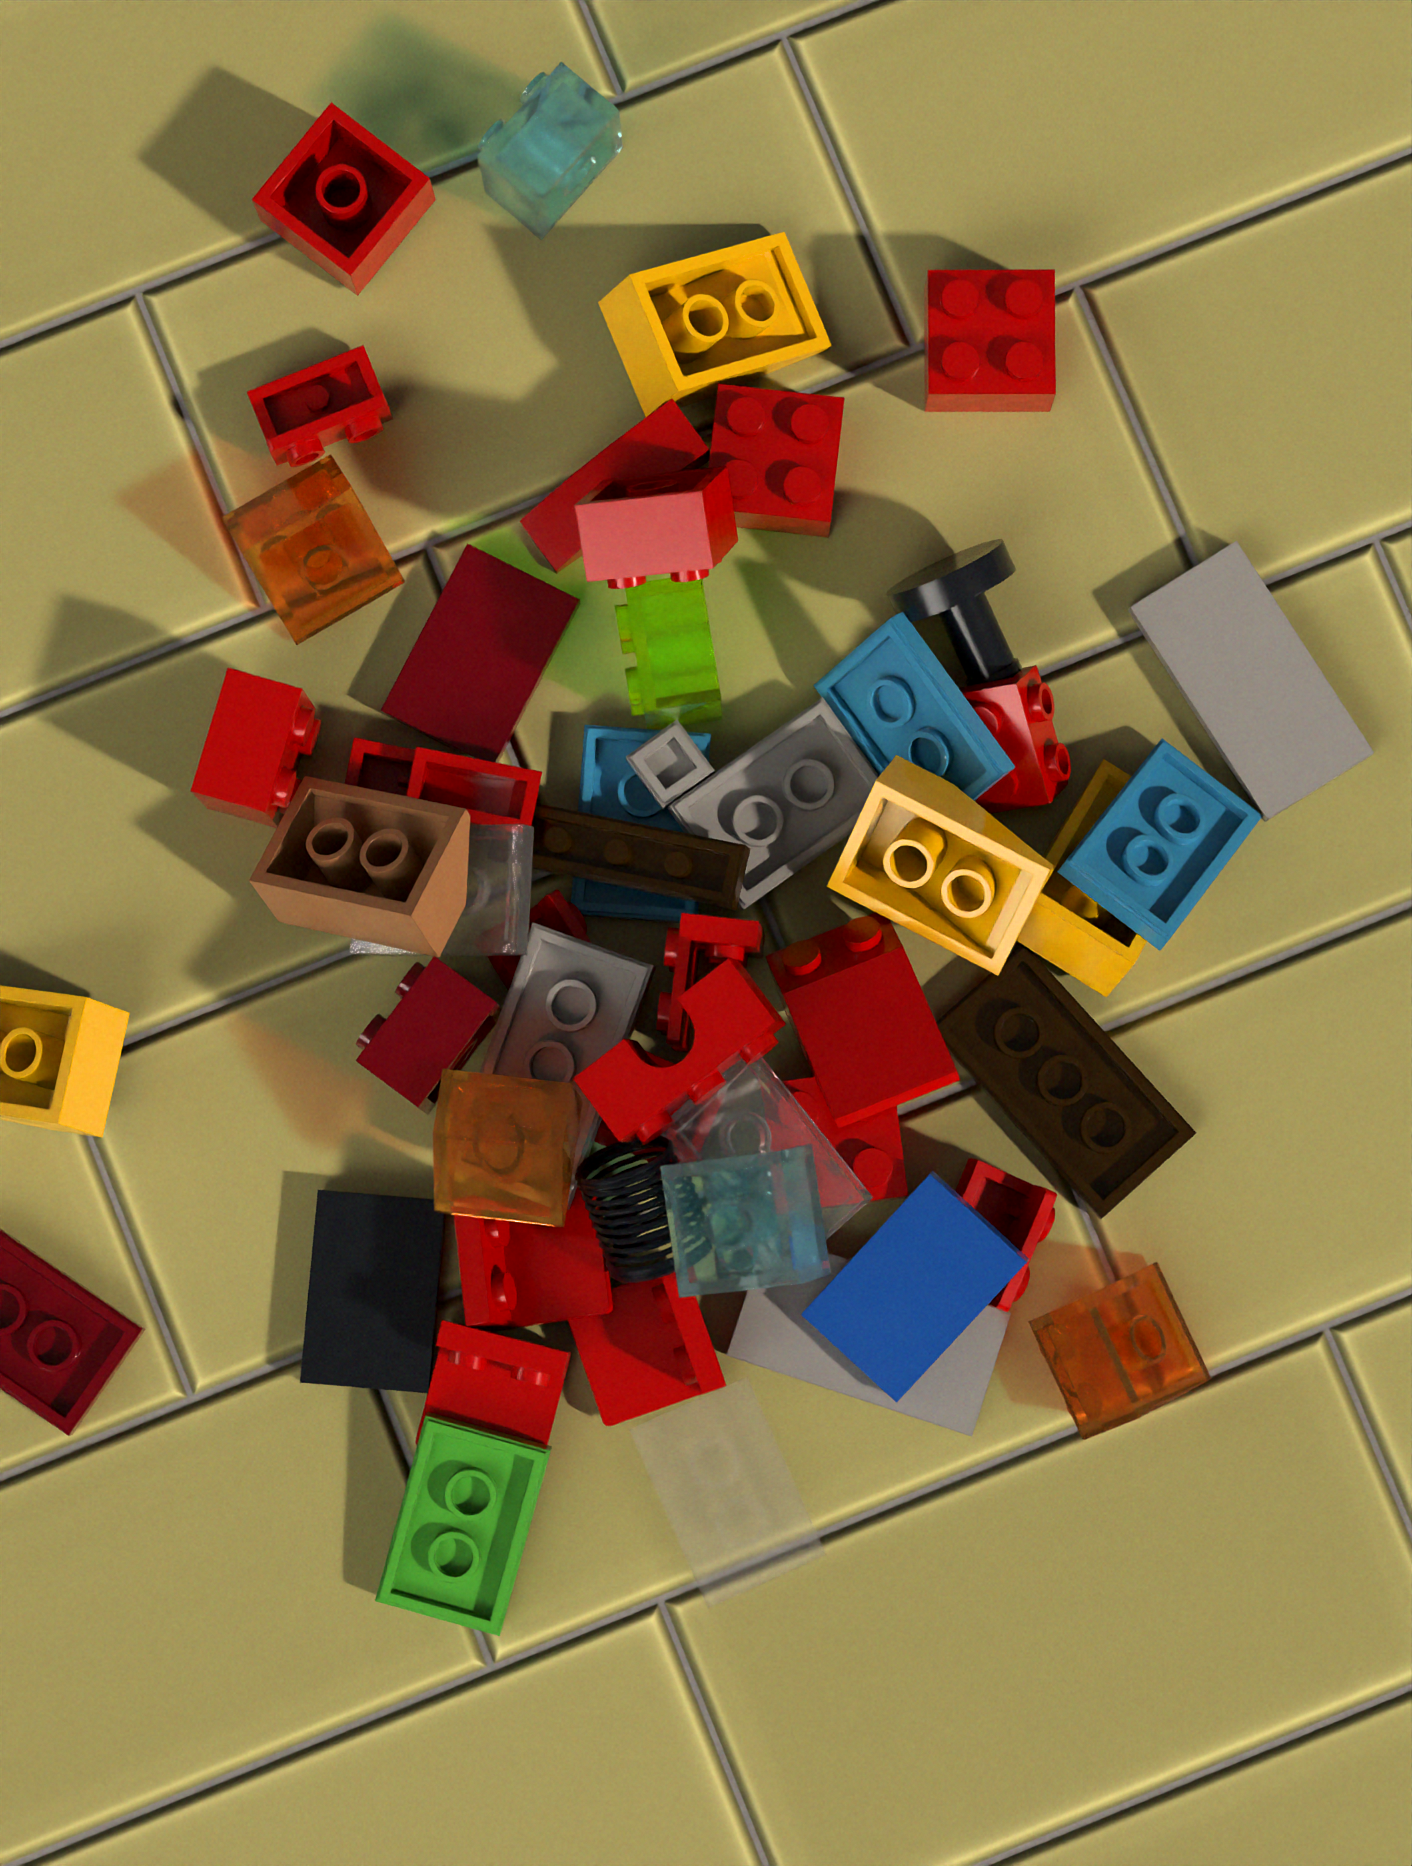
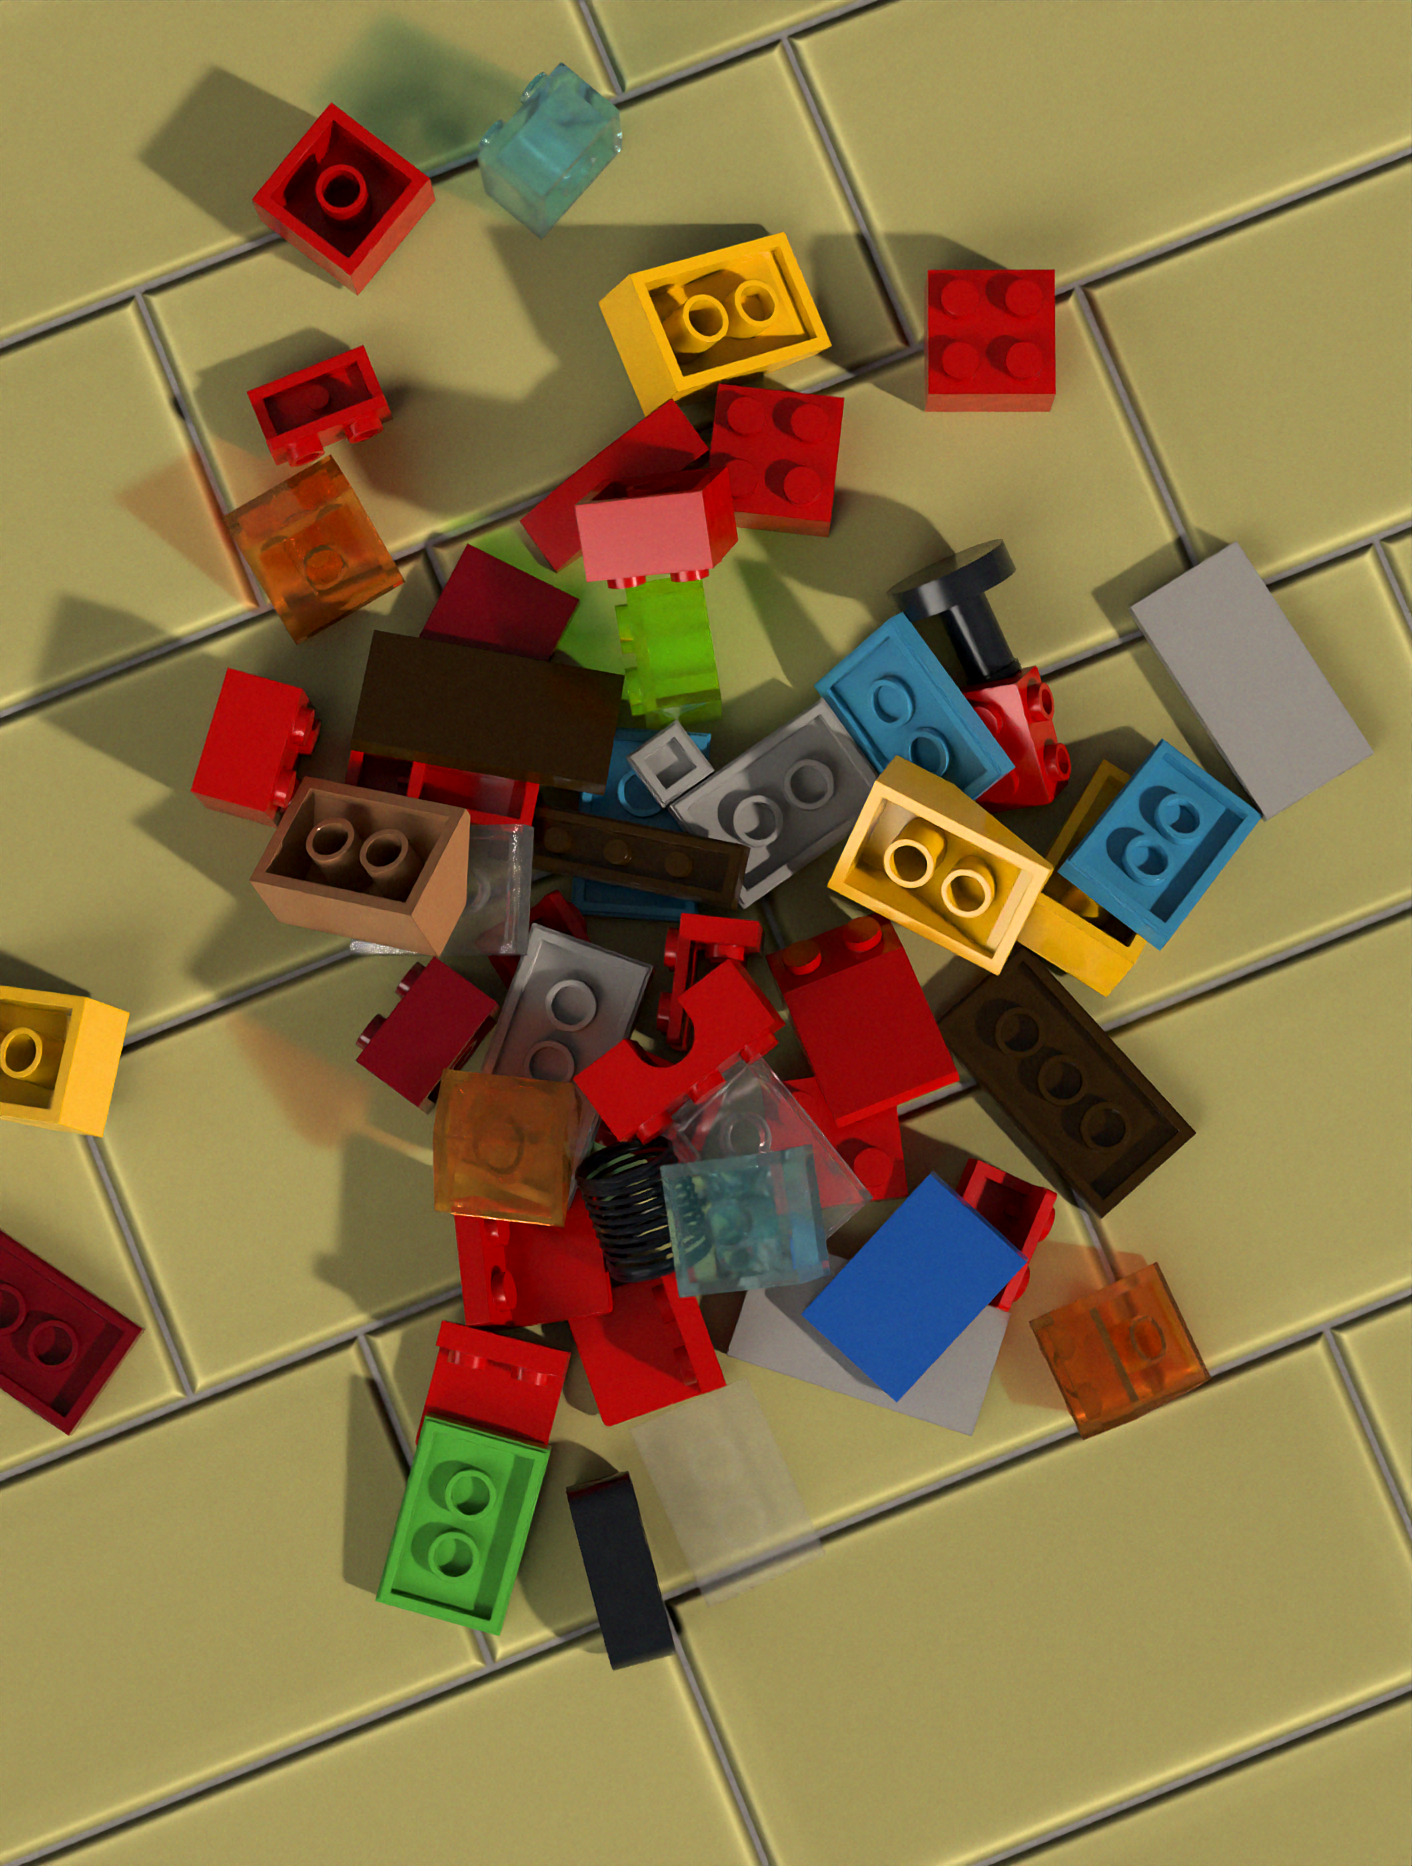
(373, 1292): black tile -> none
(488, 712): none -> dark brown tile
(620, 1570): none -> black beam

